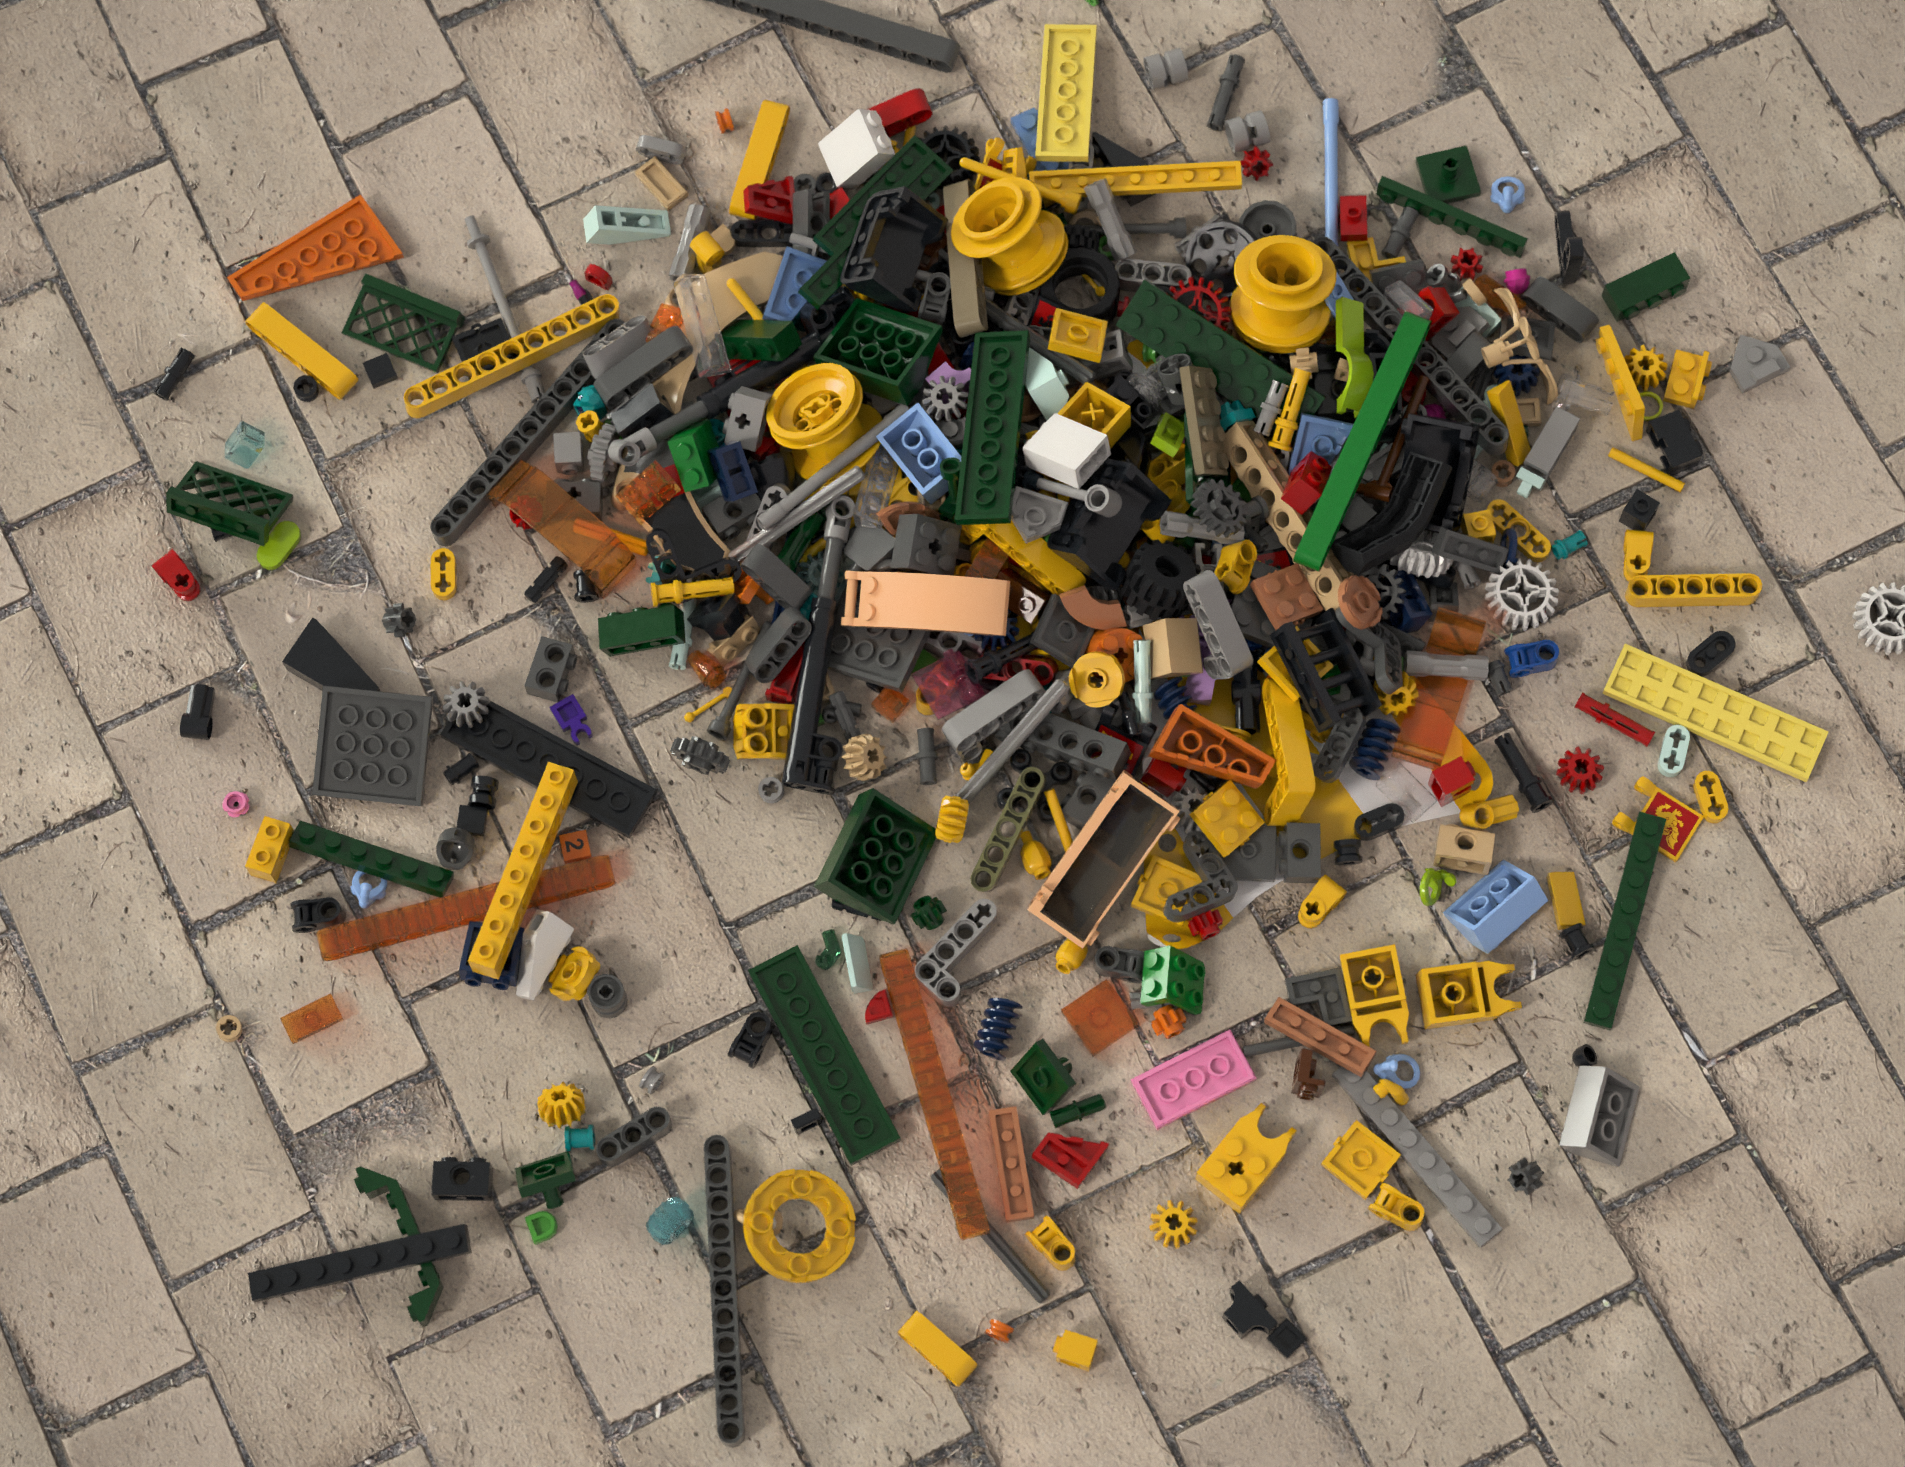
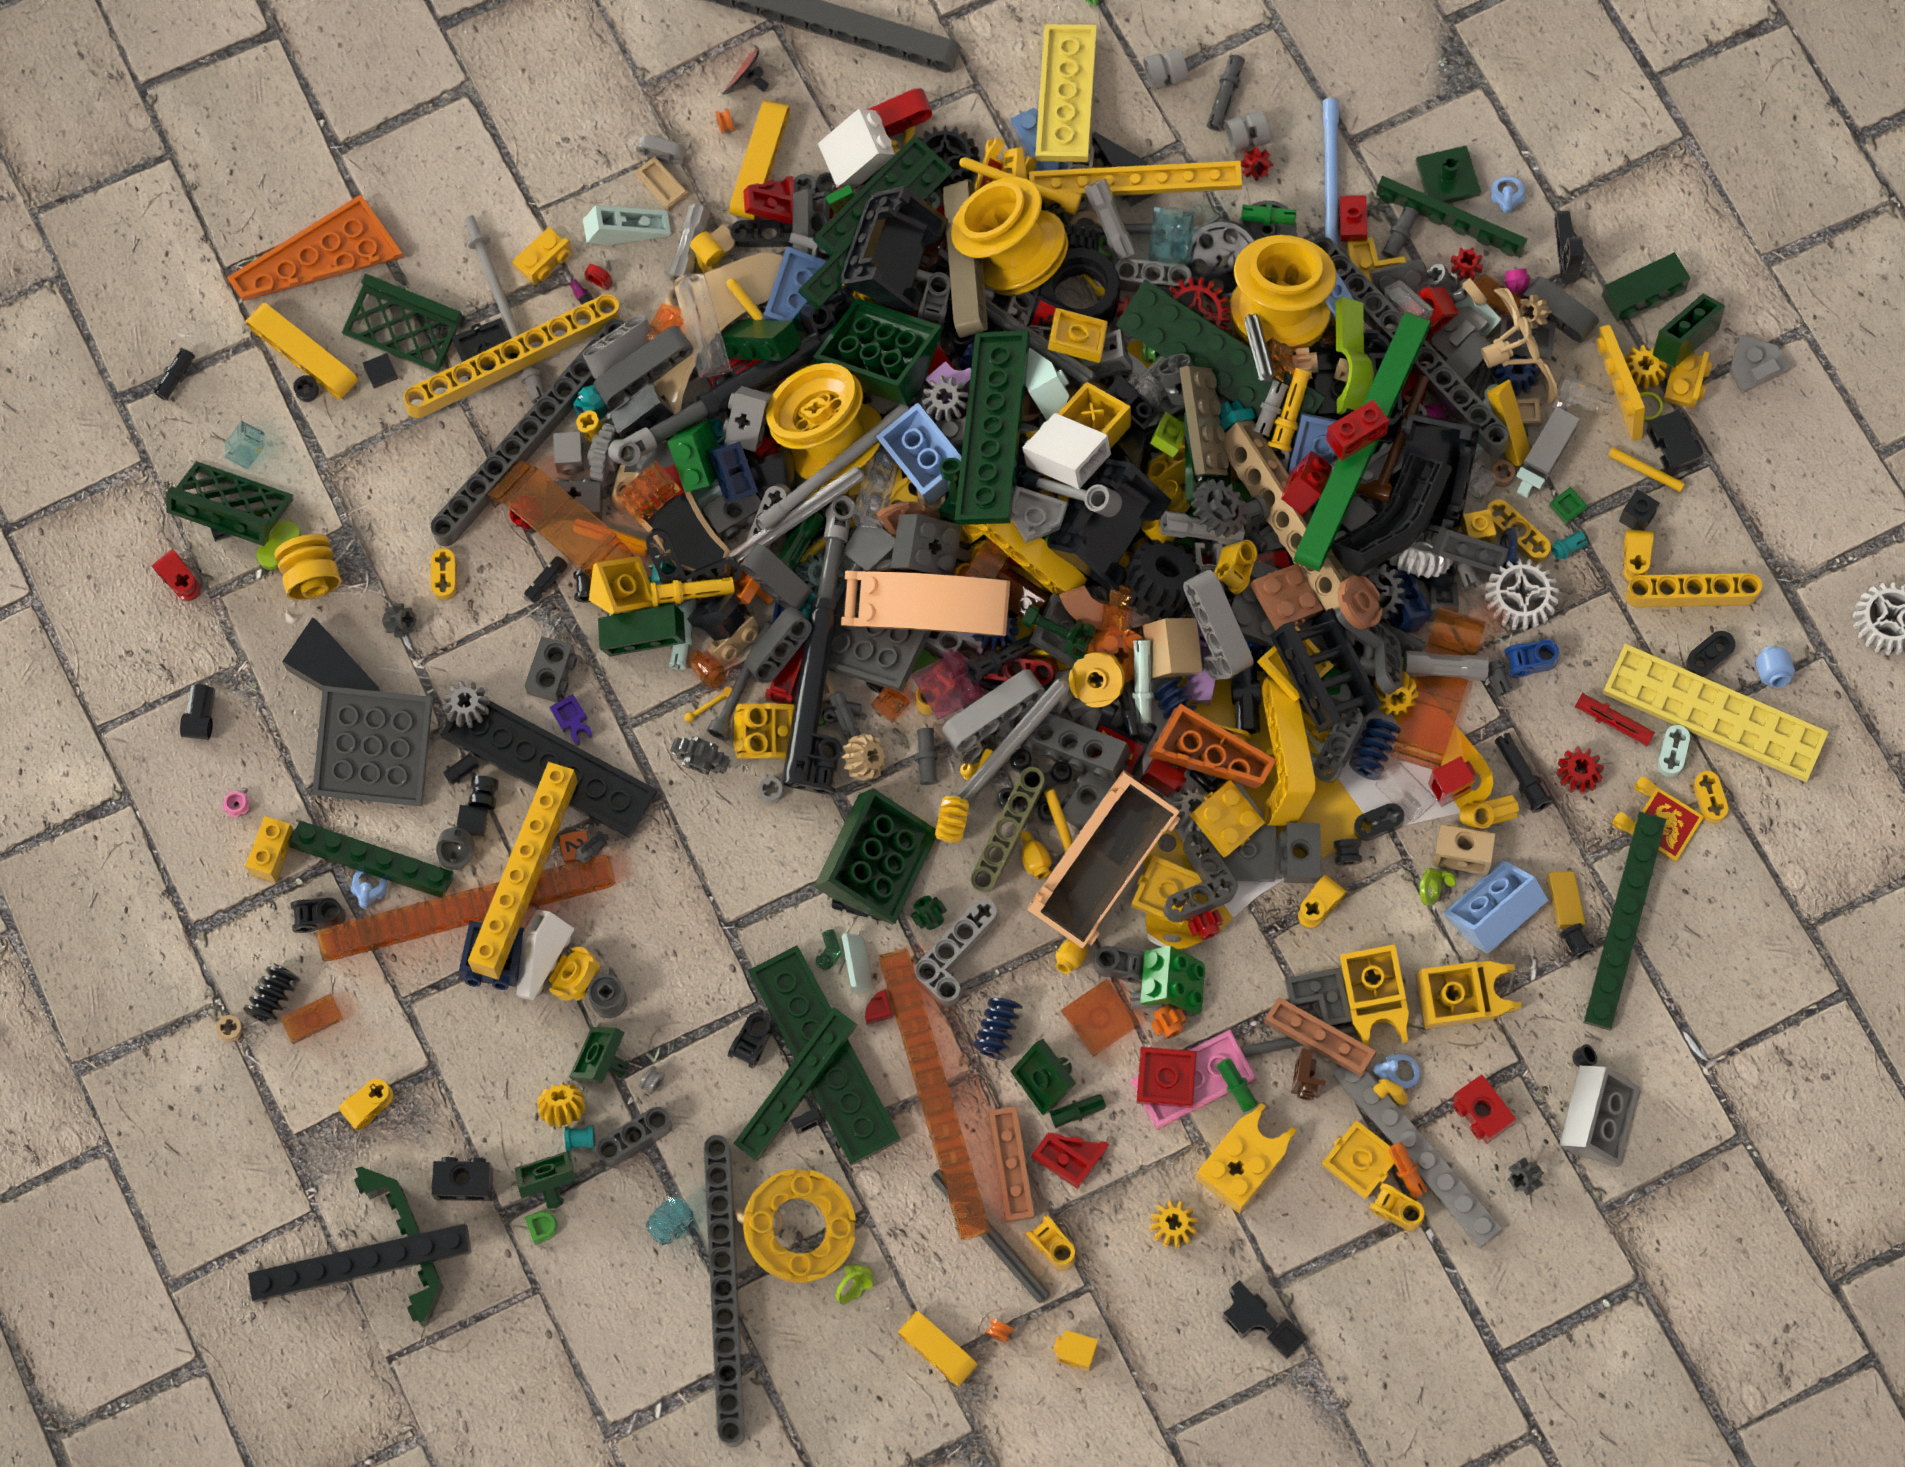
(270, 994): none -> black piece
(307, 567): none -> yellow wheel
(365, 1105): none -> yellow piece
(542, 256): none -> yellow bracket
(591, 847): none -> dark grey axle
(599, 1056): none -> dark green tile
(620, 585): none -> yellow slope
(752, 76): none -> black shield
(795, 1084): none -> dark green plate
(840, 198): none -> green tile
(862, 1281): none -> lime piece
(1033, 617): none -> dark green bar
(1115, 617): none -> clear orange plate
(1166, 1077): none -> red tile
(1171, 235): none -> clear light blue brick
(1236, 1084): none -> green axle
(1259, 348): none -> axle
(1268, 215): none -> green pin
(1281, 358): none -> clear orange plate
(1357, 430): none -> red brick
(1407, 1170): none -> orange axle
(1481, 1093): none -> red brick
(1537, 314): none -> tan gear
(1568, 505): none -> green tile
(1688, 330): none -> dark green brick
(1775, 667): none -> light blue head

